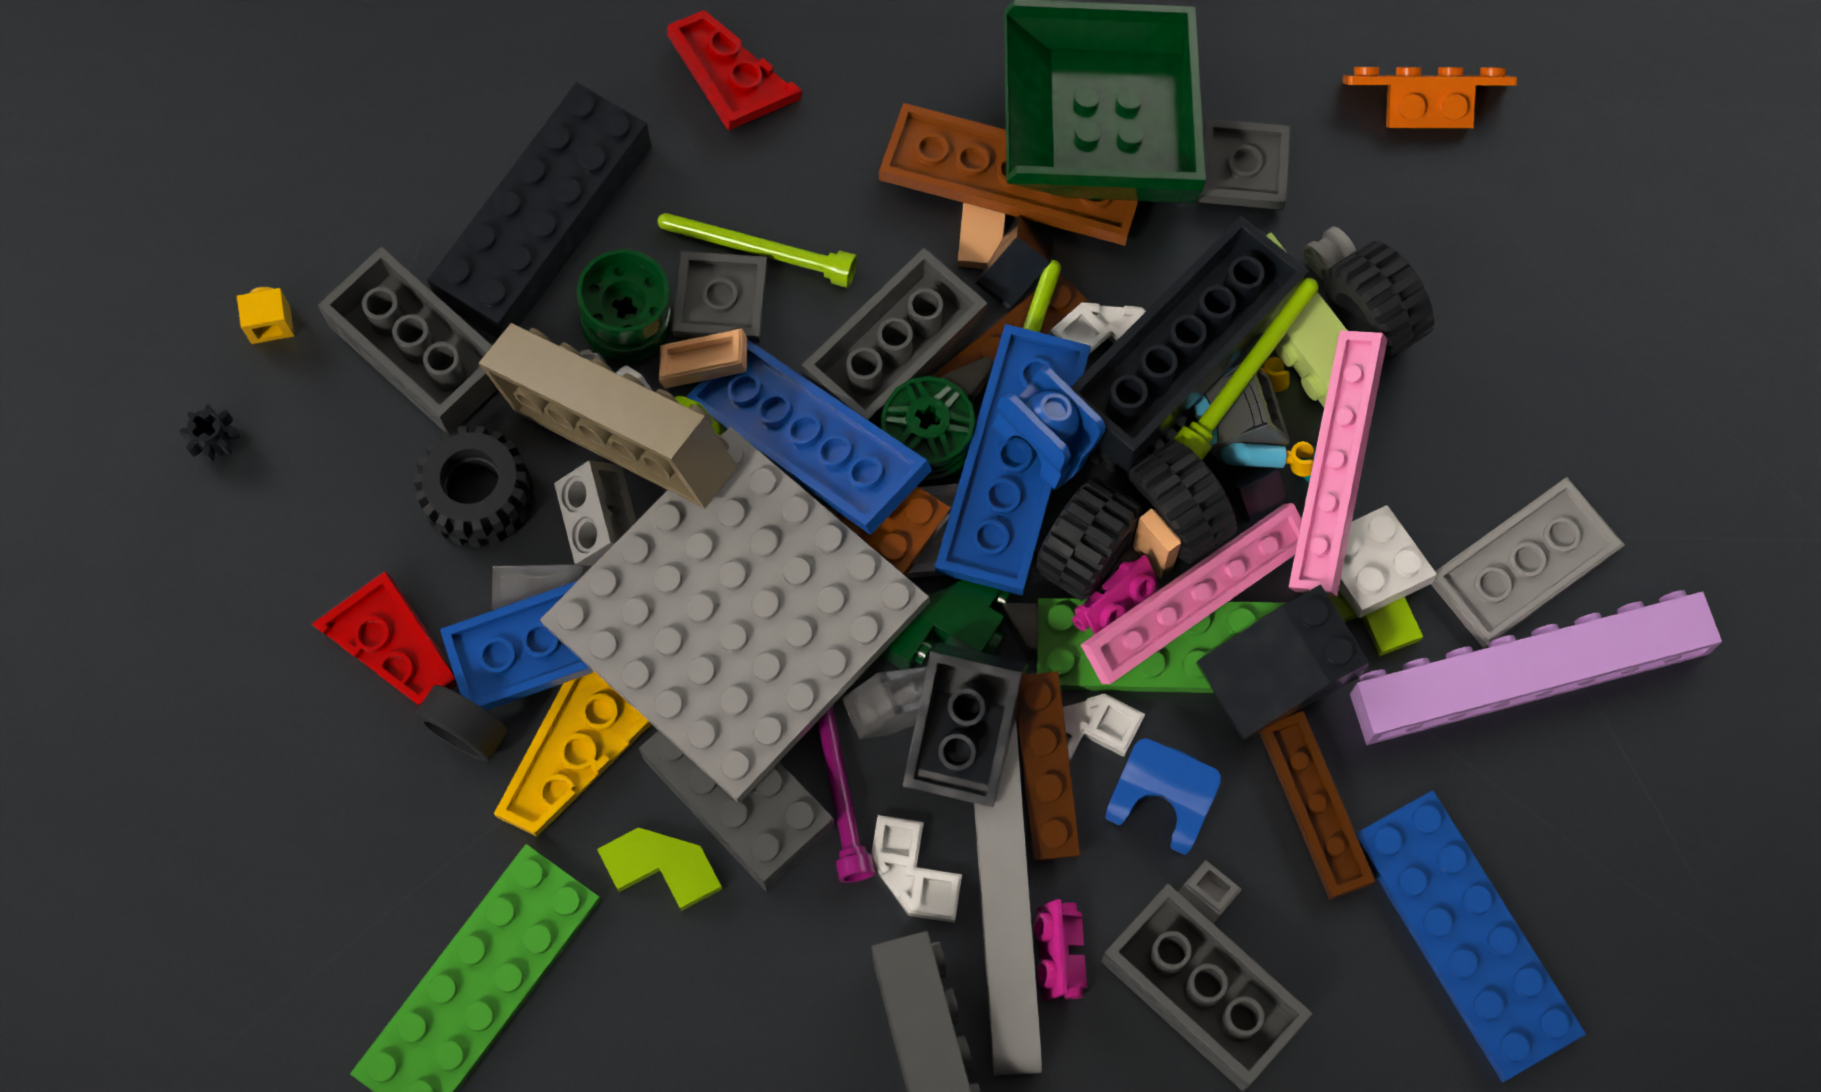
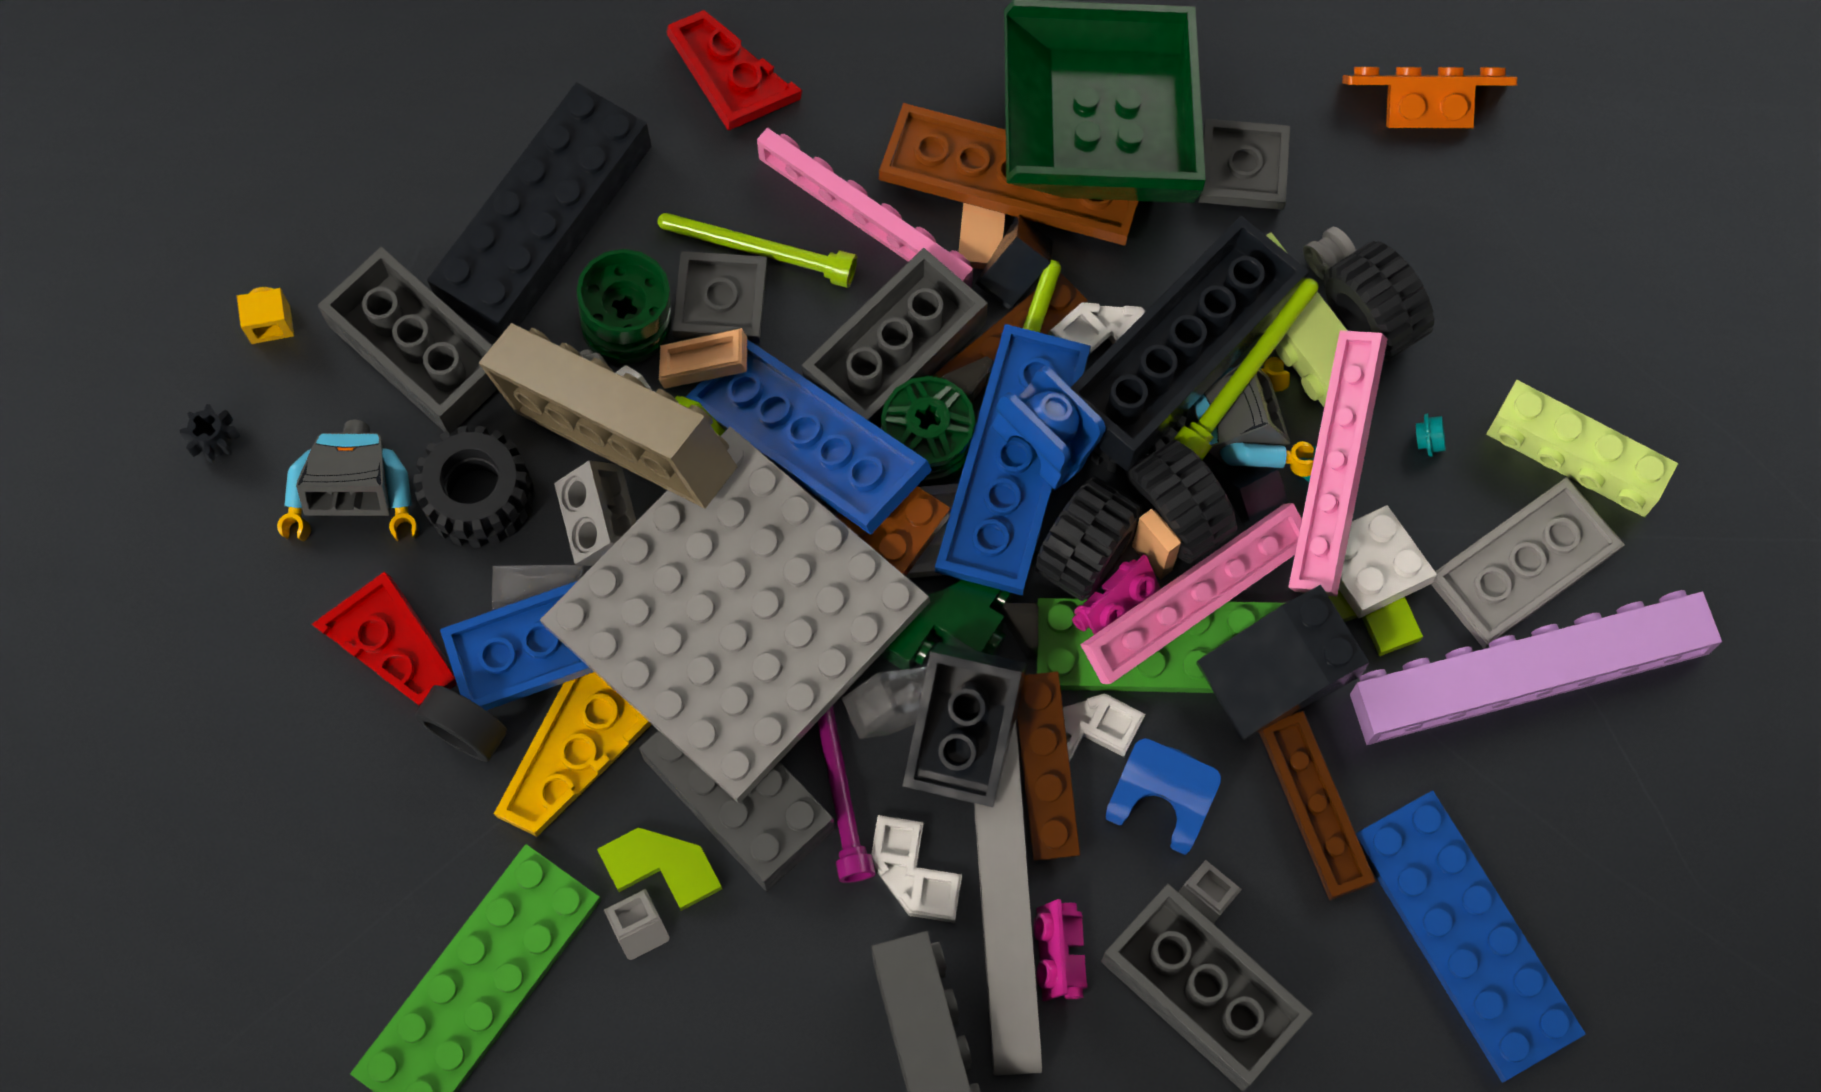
(347, 477): none -> torso
(637, 924): none -> light grey slope
(853, 203): none -> bright pink plate
(1431, 434): none -> teal plate
(1582, 449): none -> yellowish green brick

